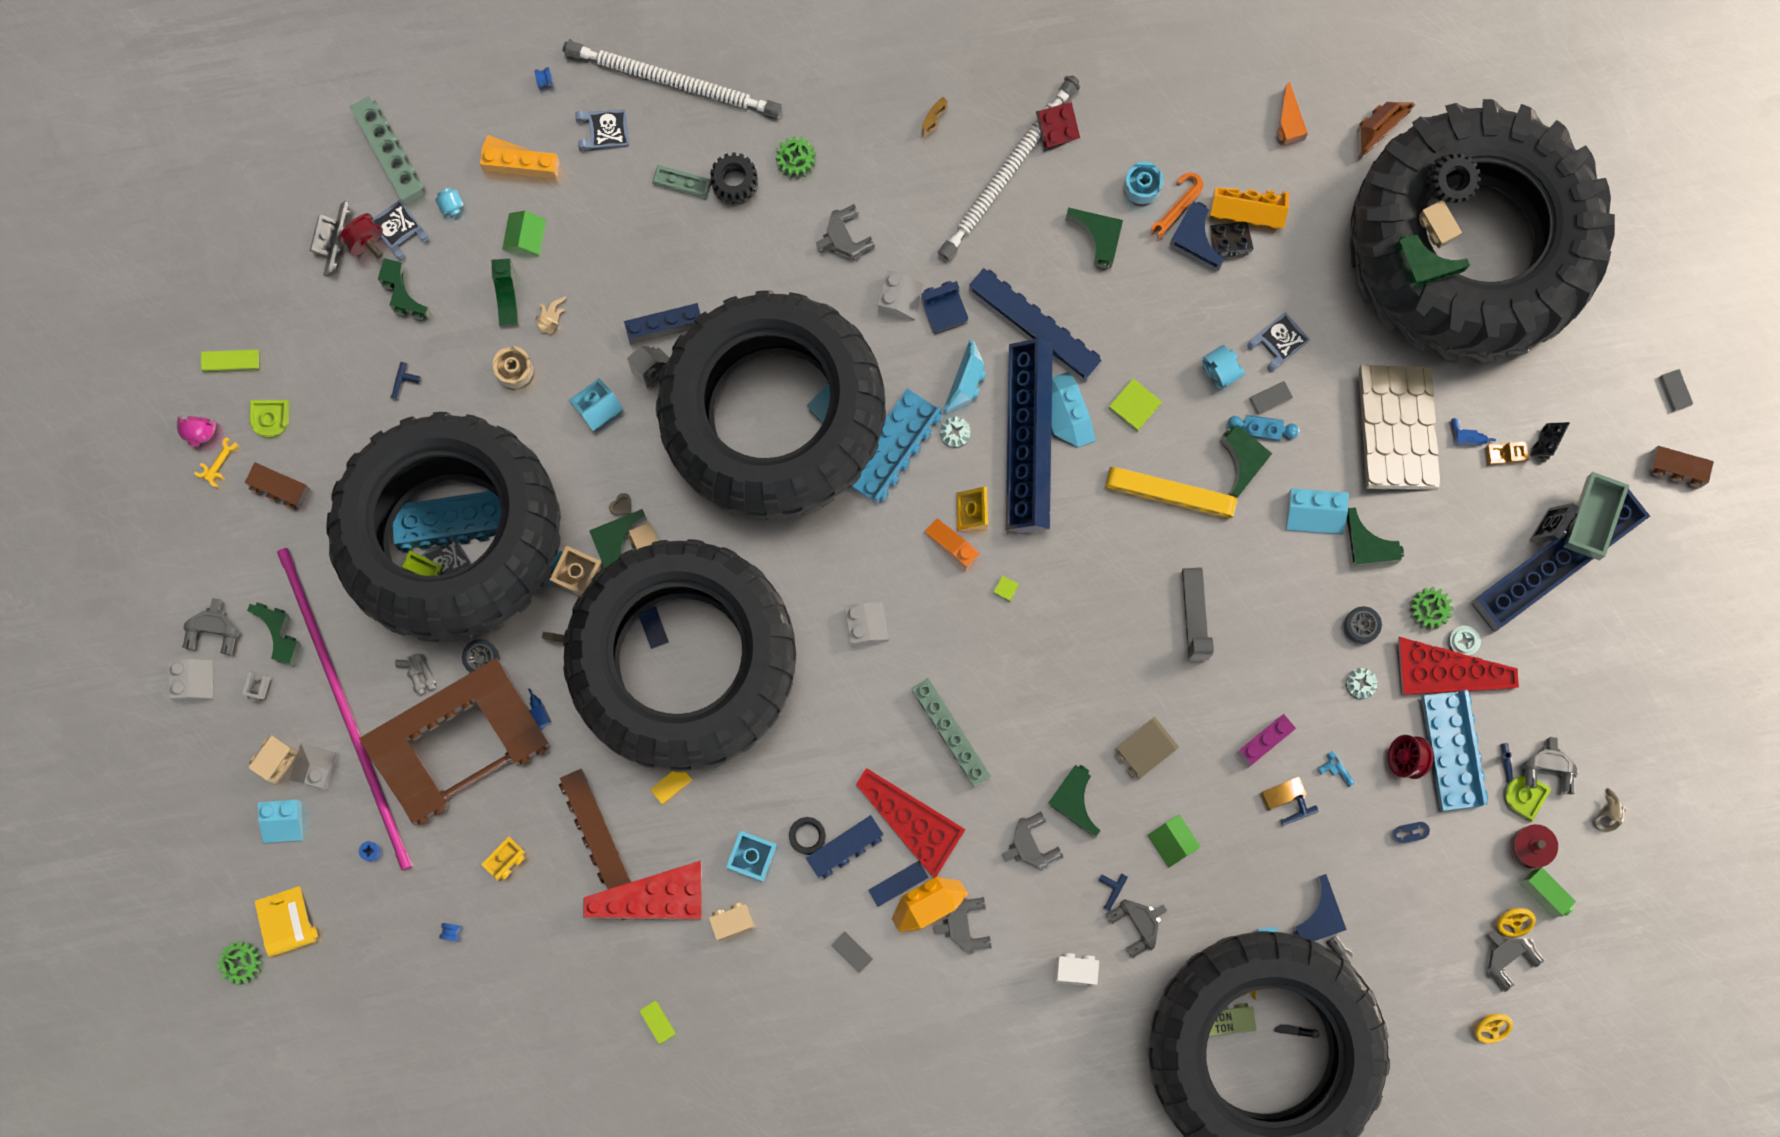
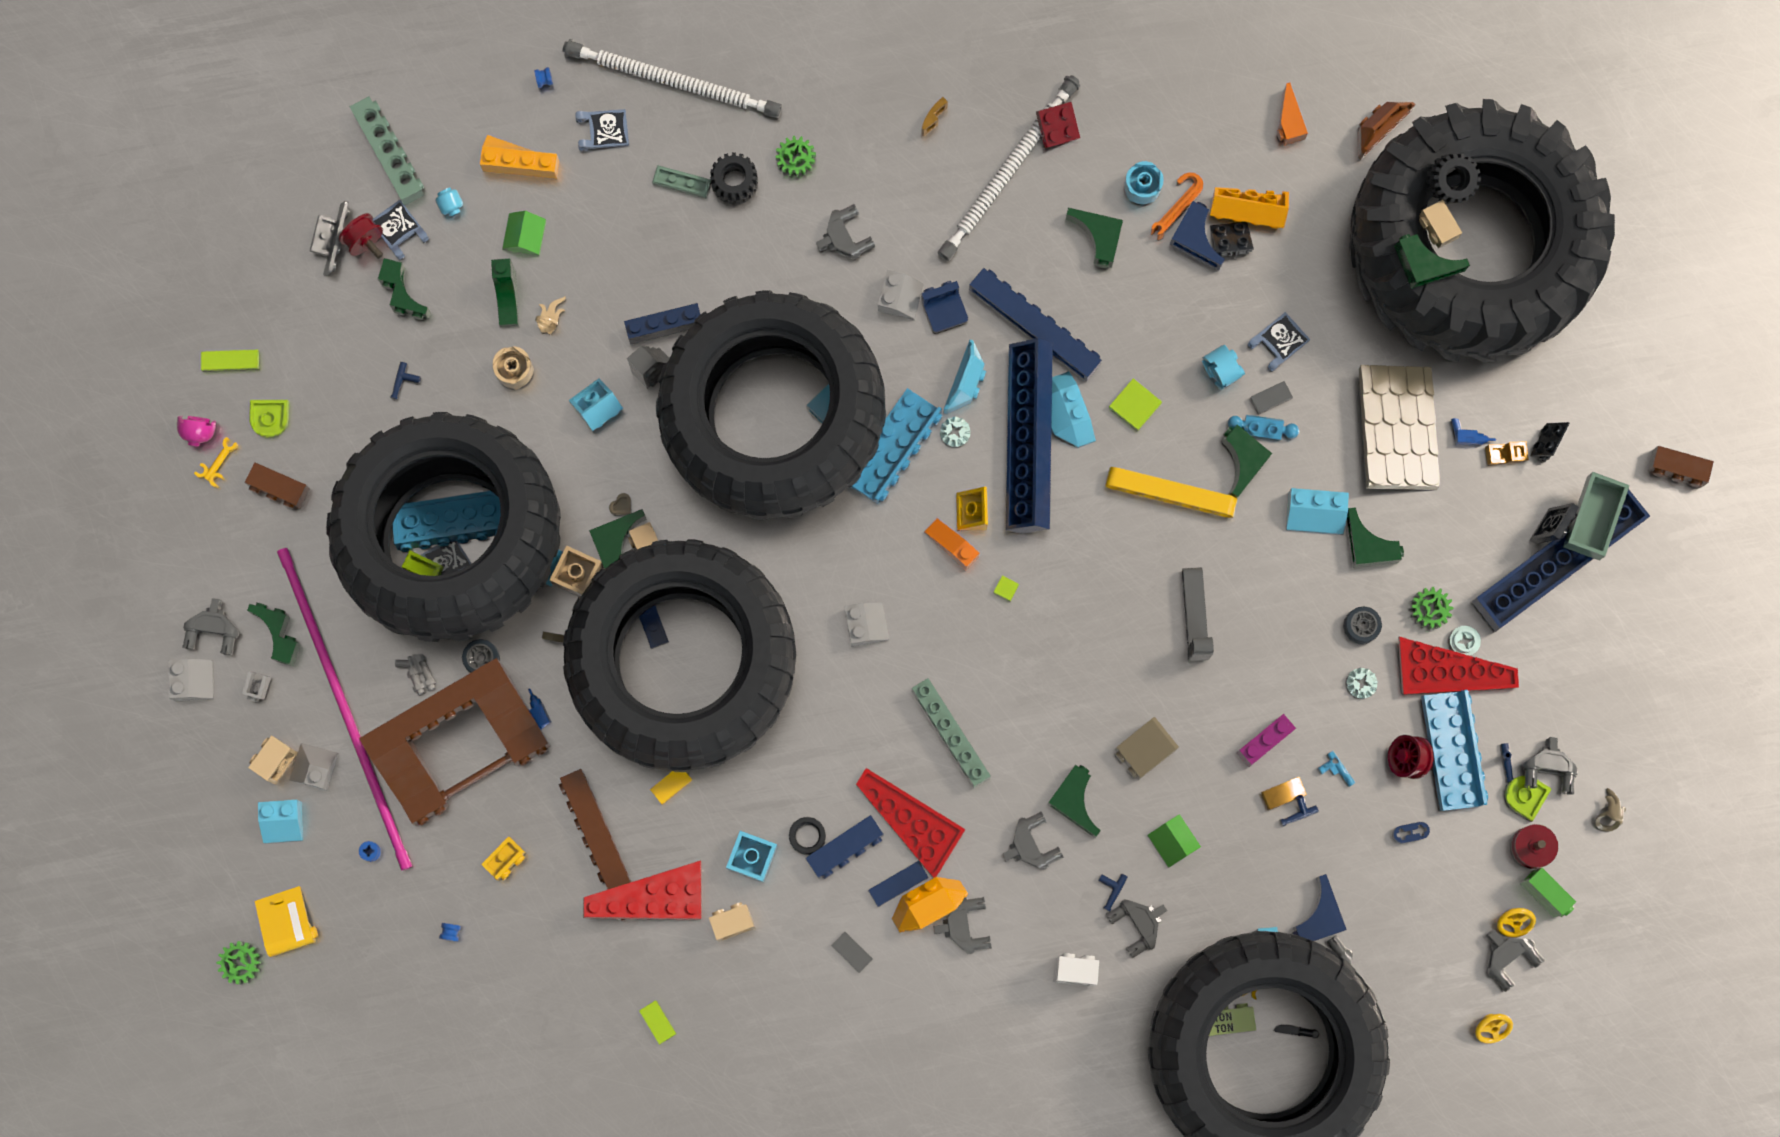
(1676, 390): dark grey tile -> none

